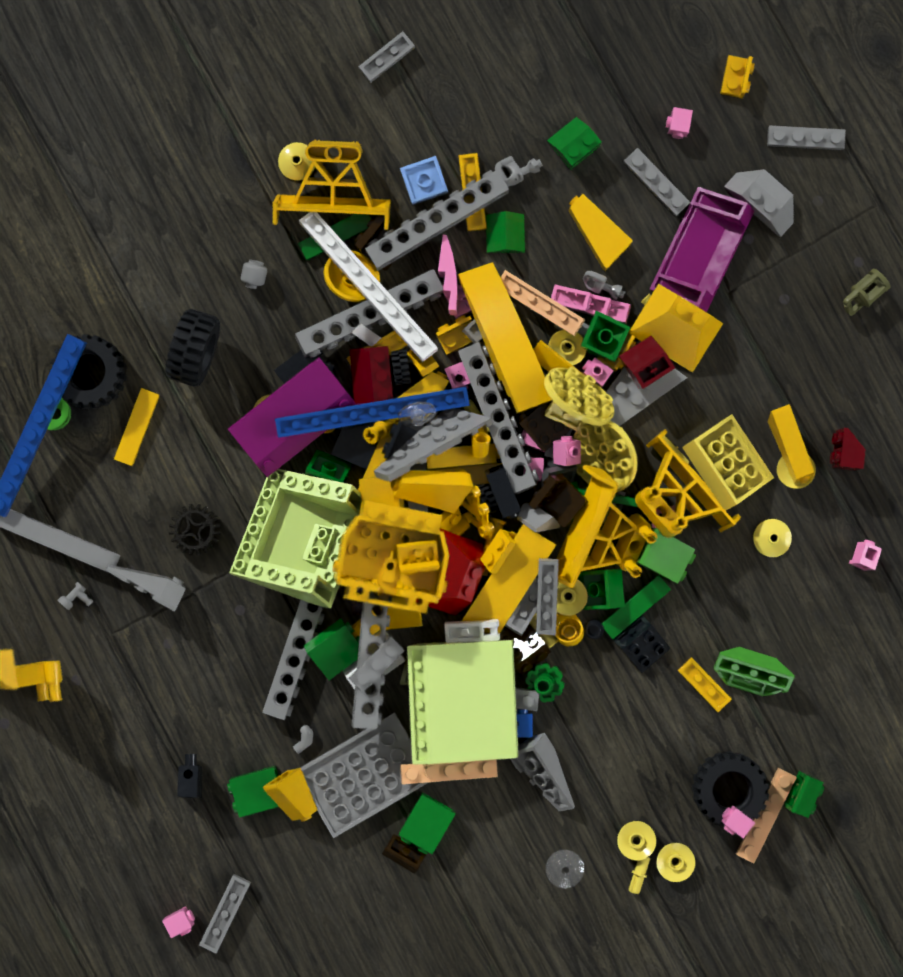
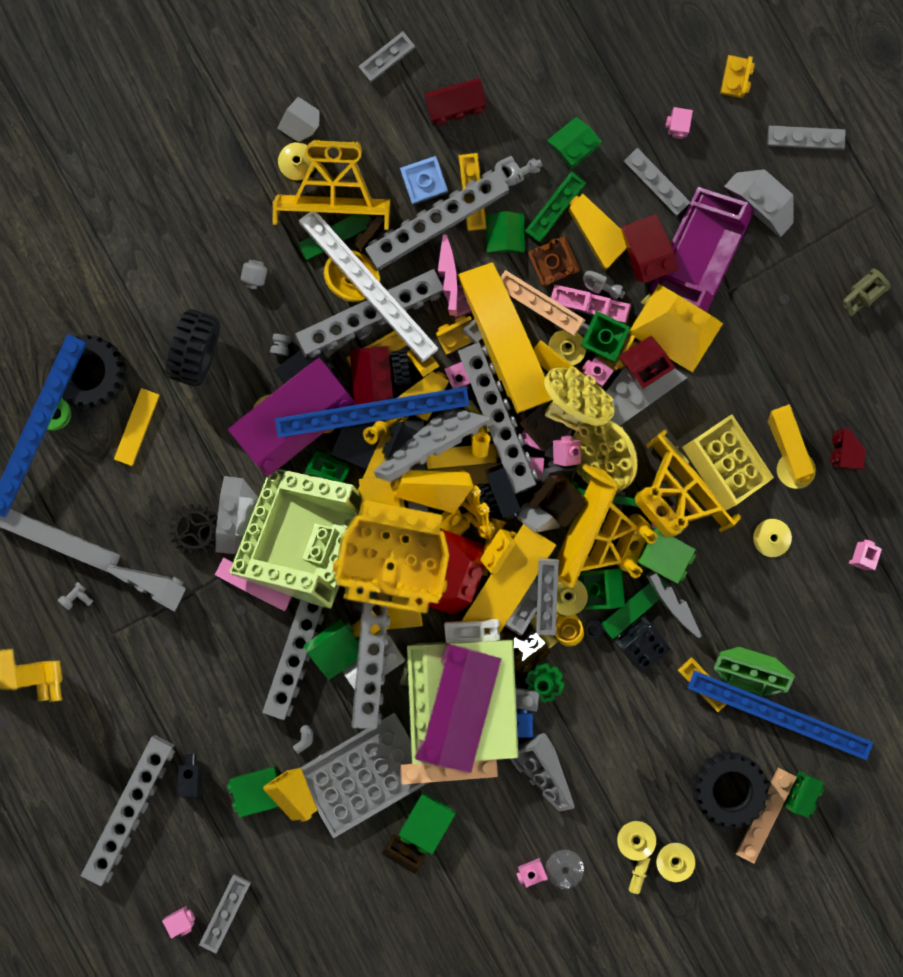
(93, 870): none -> light grey brick
(234, 513): none -> light grey wedge
(268, 595): none -> bright pink slope
(280, 345): none -> light grey wheel
(299, 120): none -> light grey slope
(366, 335): white sticker -> none
(376, 664): light grey plate -> none
(417, 414): clear dish -> none
(417, 557): yellow bracket -> none
(455, 101): none -> dark red slope
(459, 709): none -> magenta slope
(533, 866): none -> bright pink brick
(554, 261): none -> dark orange slope
(555, 207): none -> green tile
(649, 249): none -> dark red slope
(677, 608): none -> light grey slope
(737, 822): bright pink brick -> none
(780, 715): none -> blue plate

